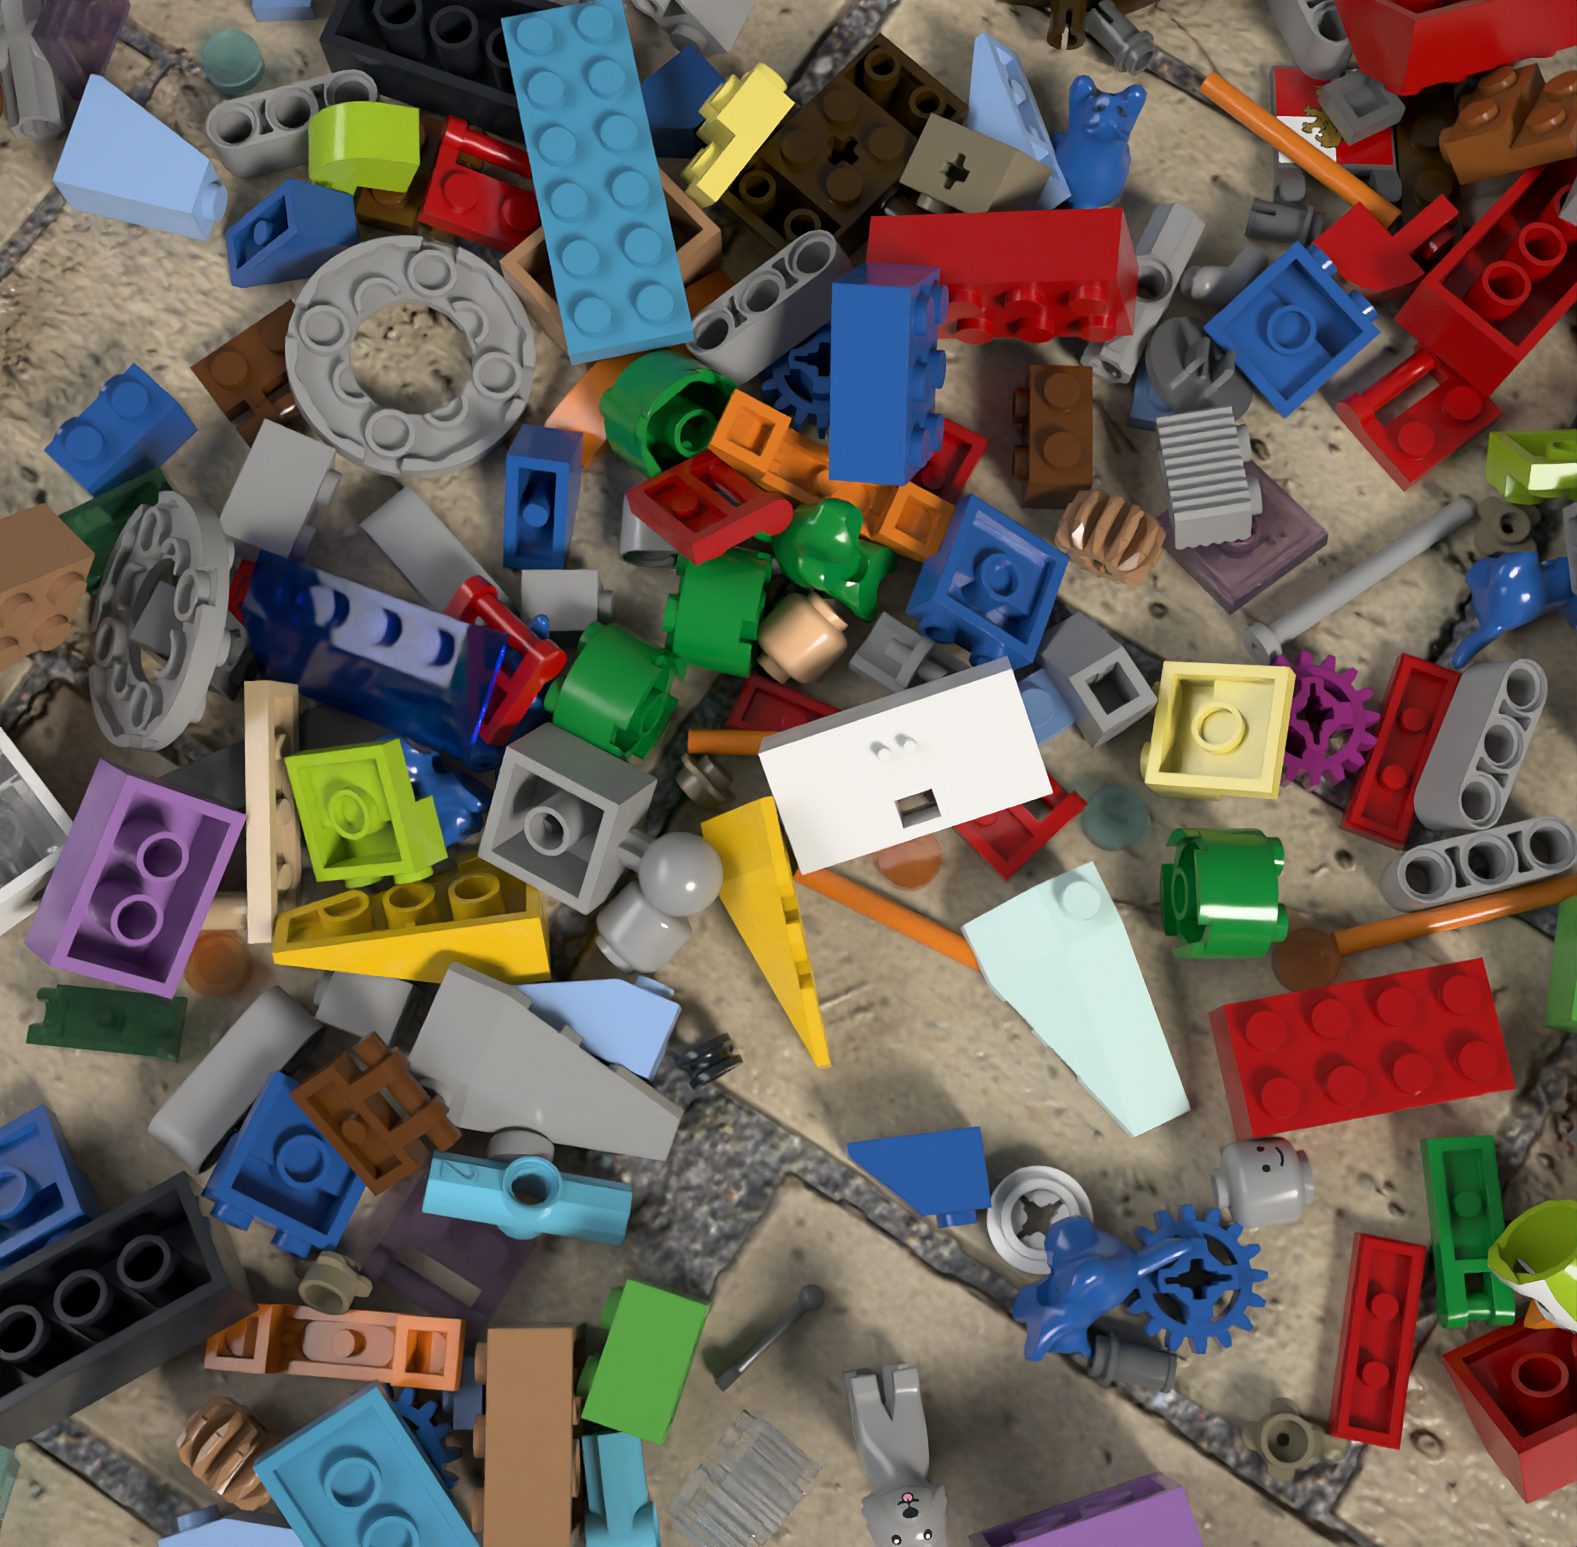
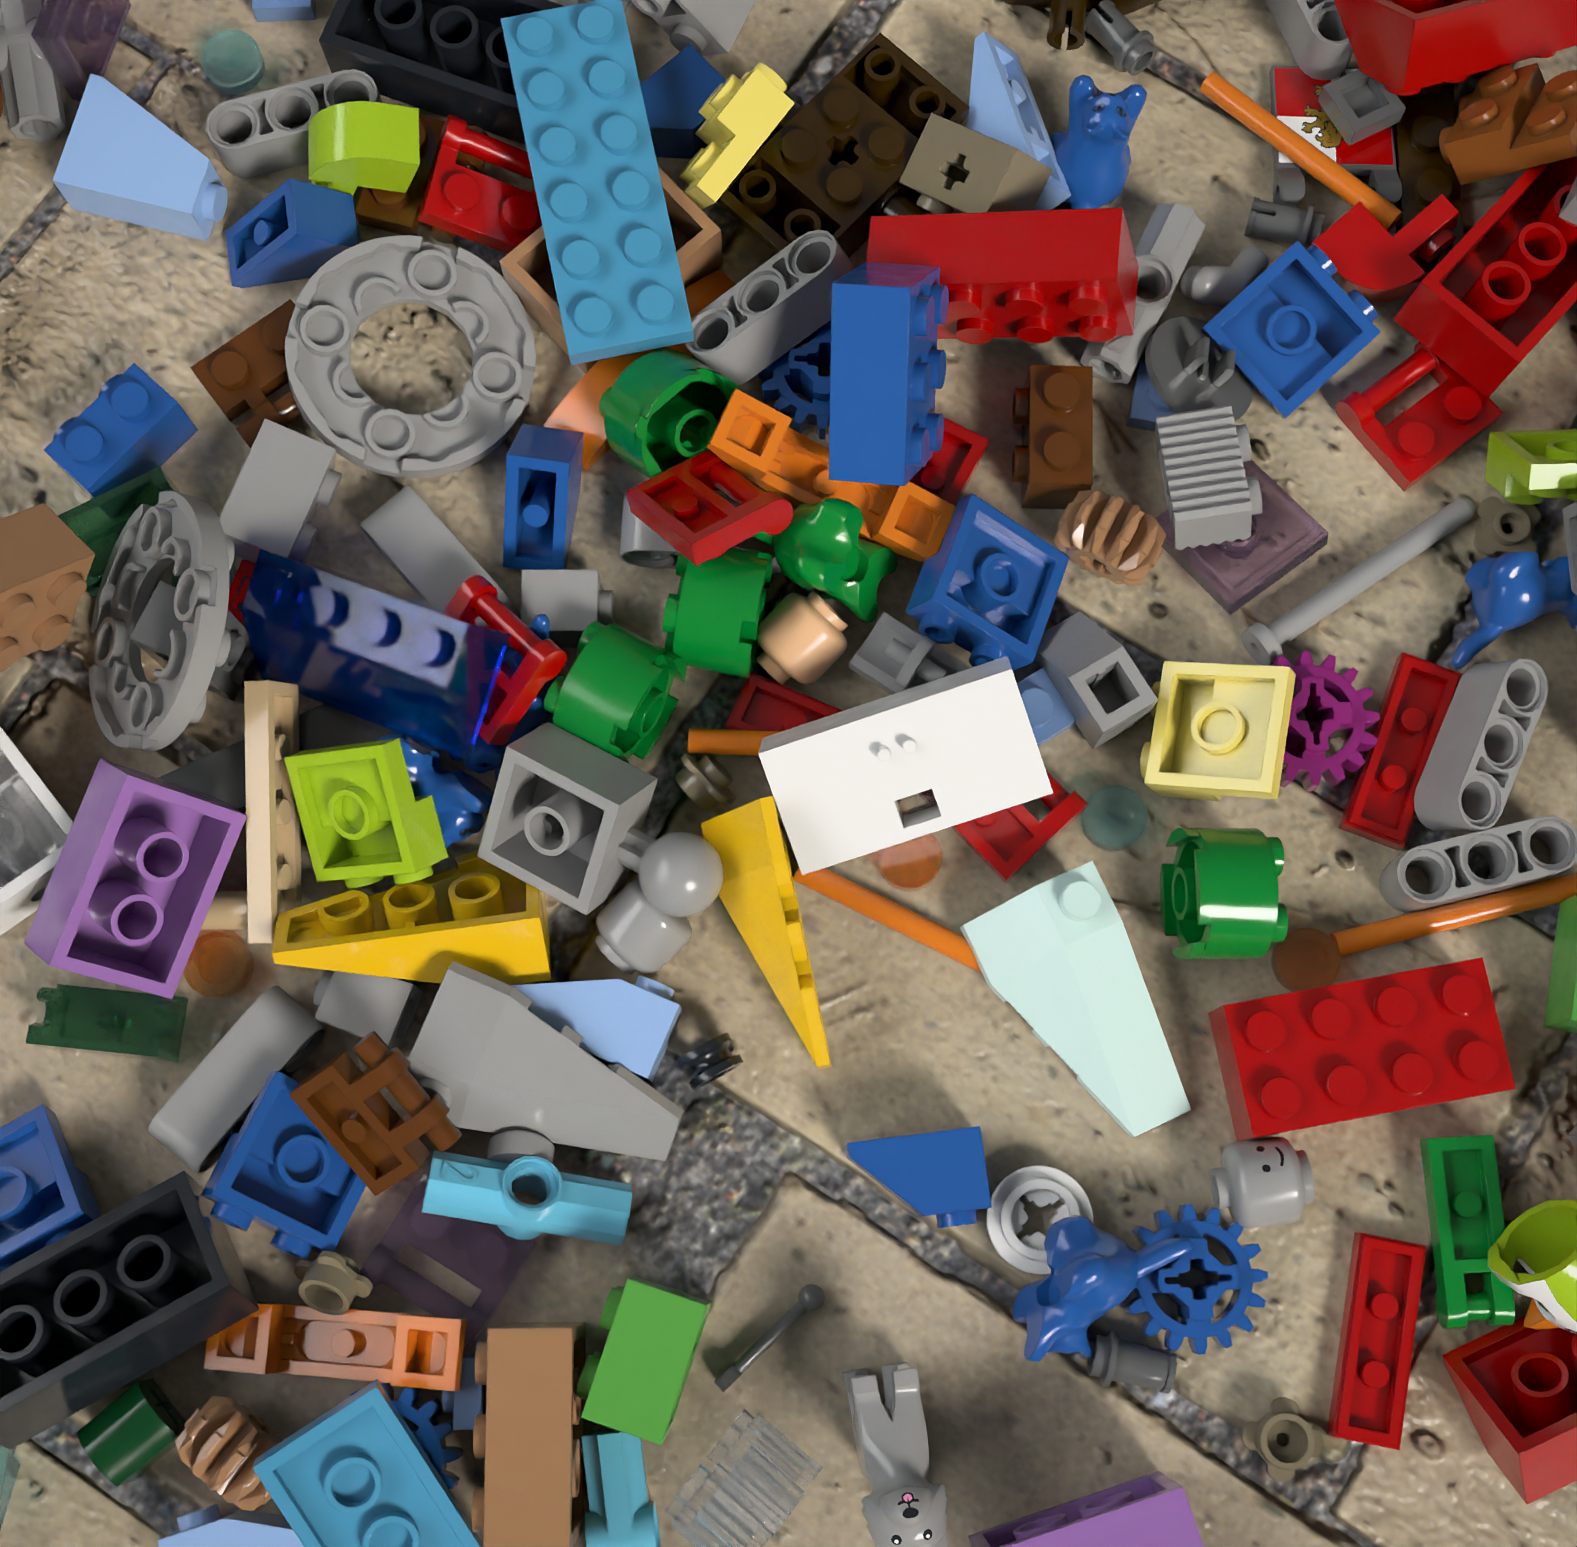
(132, 1432): none -> dark green piece

